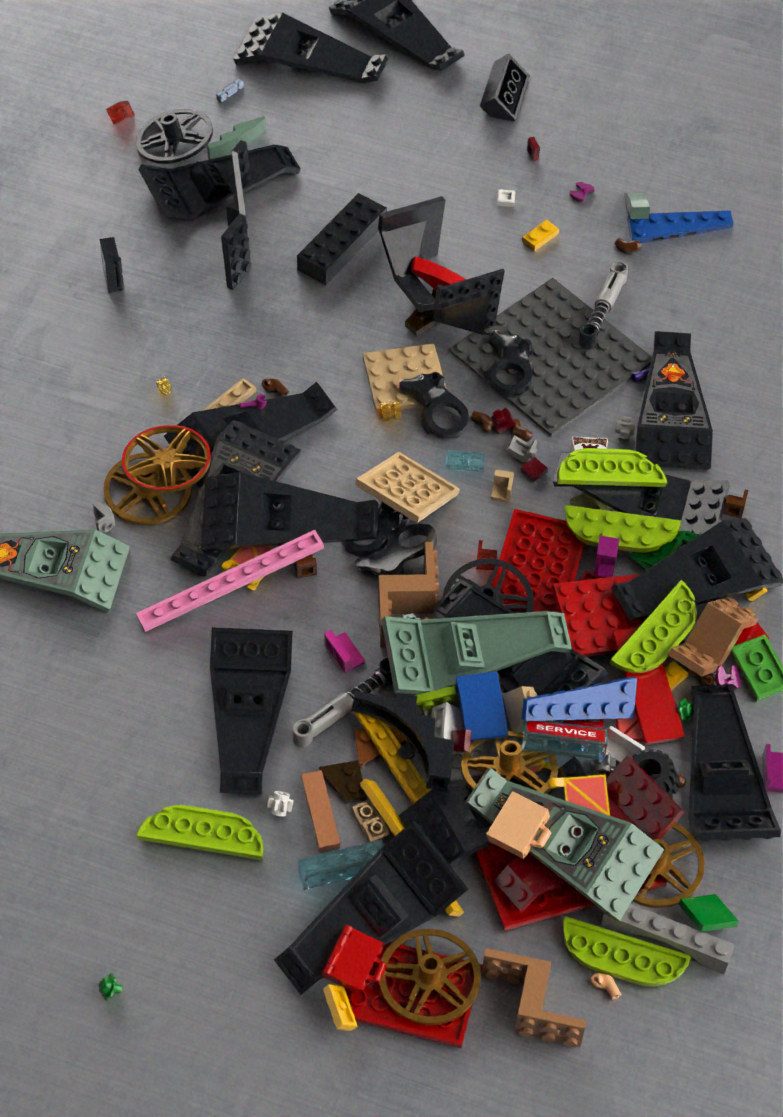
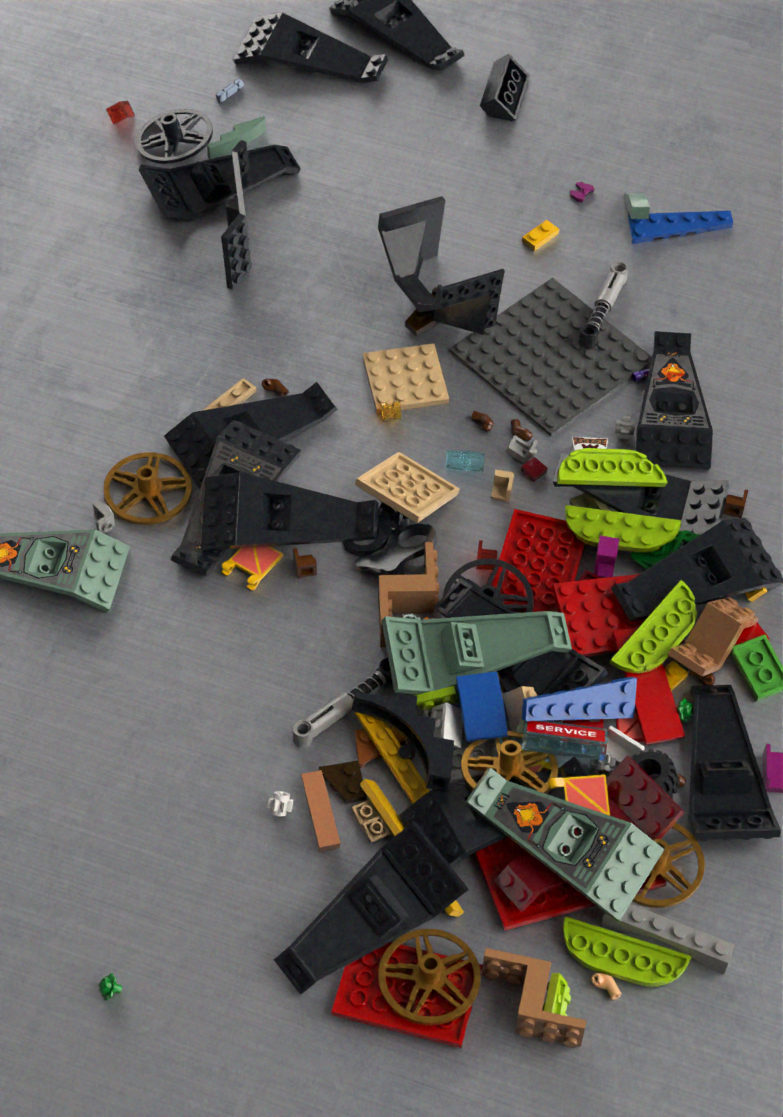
(111, 265): black piece -> none
(164, 386): clear yellow axle -> none
(166, 460): pearl gold wheel -> none
(203, 831): lime plate -> none
(229, 580): bright pink plate -> none
(247, 666): black wing -> none
(258, 403): magenta hand -> none
(336, 865): clear light blue brick -> none
(340, 239): black brick -> none
(340, 1007): yellow plate -> none
(343, 651): dark pink panel -> none
(354, 959): red piece -> none
(432, 394): black animal -> none
(433, 273): red slope -> none
(461, 740): dark red tile -> none
(502, 419): dark red tile -> none
(506, 198): white tile -> none
(513, 354): black animal -> none
(519, 826): light nougat piece -> none
(533, 148): dark red tile -> none
(557, 995): none -> lime plate
(628, 247): reddish brown arm -> none
(708, 912): green tile -> none
(723, 678): magenta piece -> none

